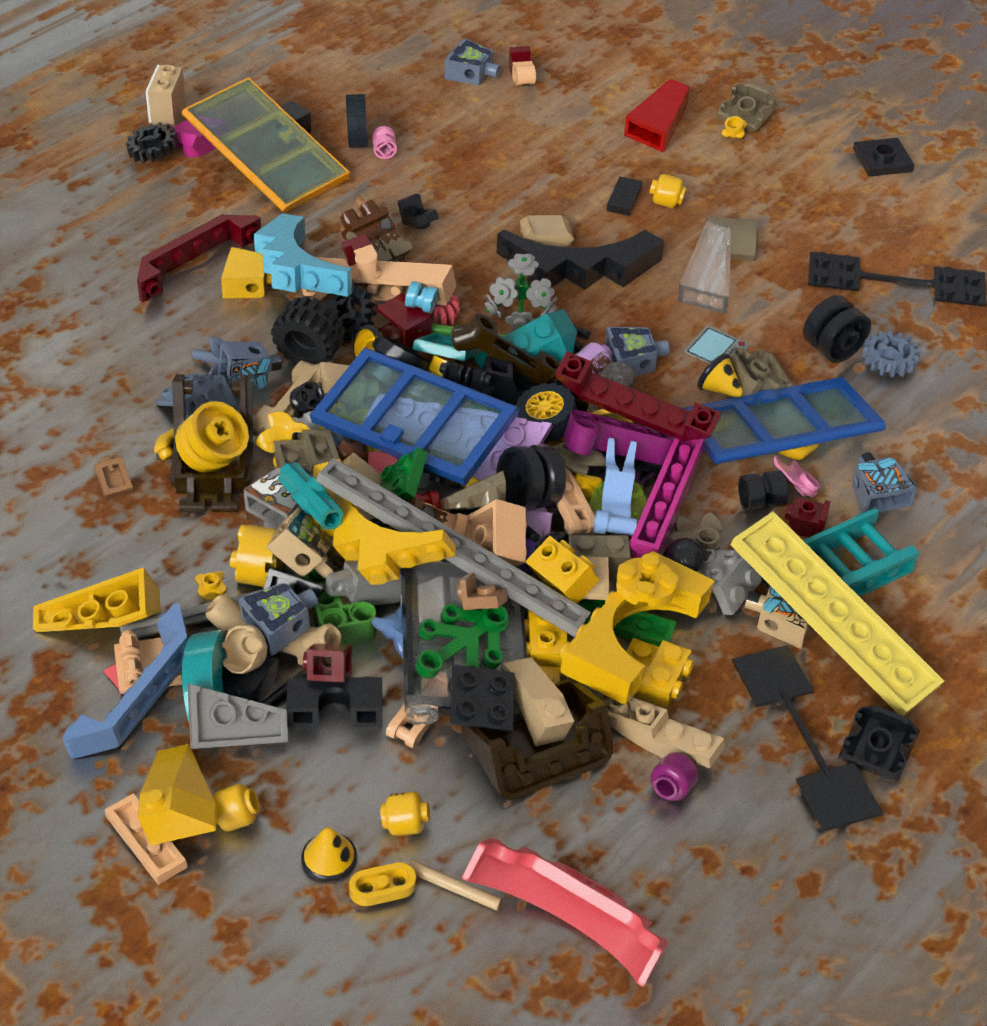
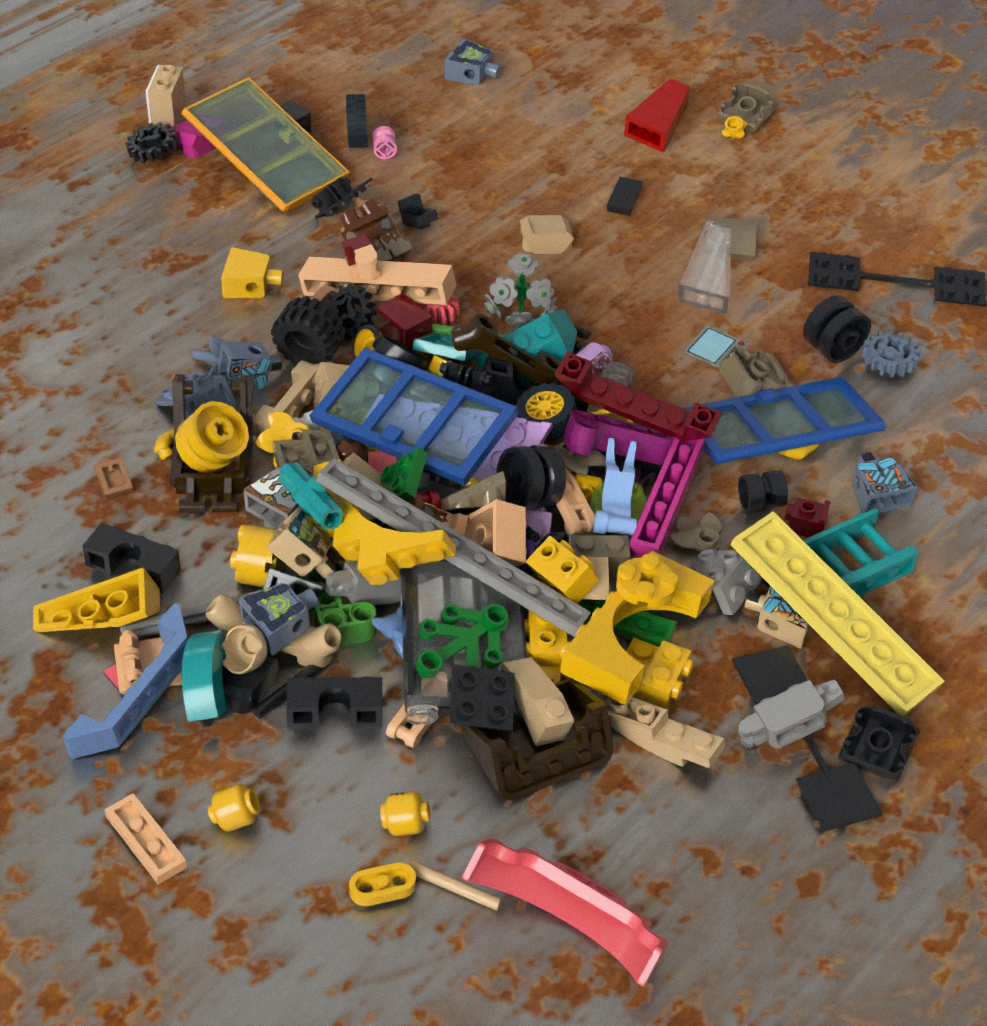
(112, 547): none -> black arch
(176, 798): yellow wedge -> none
(190, 245): dark red slope -> none
(210, 585): yellow plate -> none
(232, 721): light grey wing -> none
(291, 265): medium azure arch -> none
(313, 396): black wheel -> none
(320, 670): dark red brick -> none
(329, 855): yellow hat -> none
(336, 196): none -> black hinge
(421, 297): medium azure wheel -> none
(479, 597): medium nougat bracket -> none
(521, 65): leg -> none
(584, 266): black arch -> none
(635, 348): sand blue torso -> none
(667, 191): yellow head -> none
(674, 777): magenta head -> none
(686, 552): black hair -> none
(720, 377): yellow hat -> none
(790, 714): none -> light grey hinge
(802, 480): bright pink plate -> none
(876, 163): black piece -> none

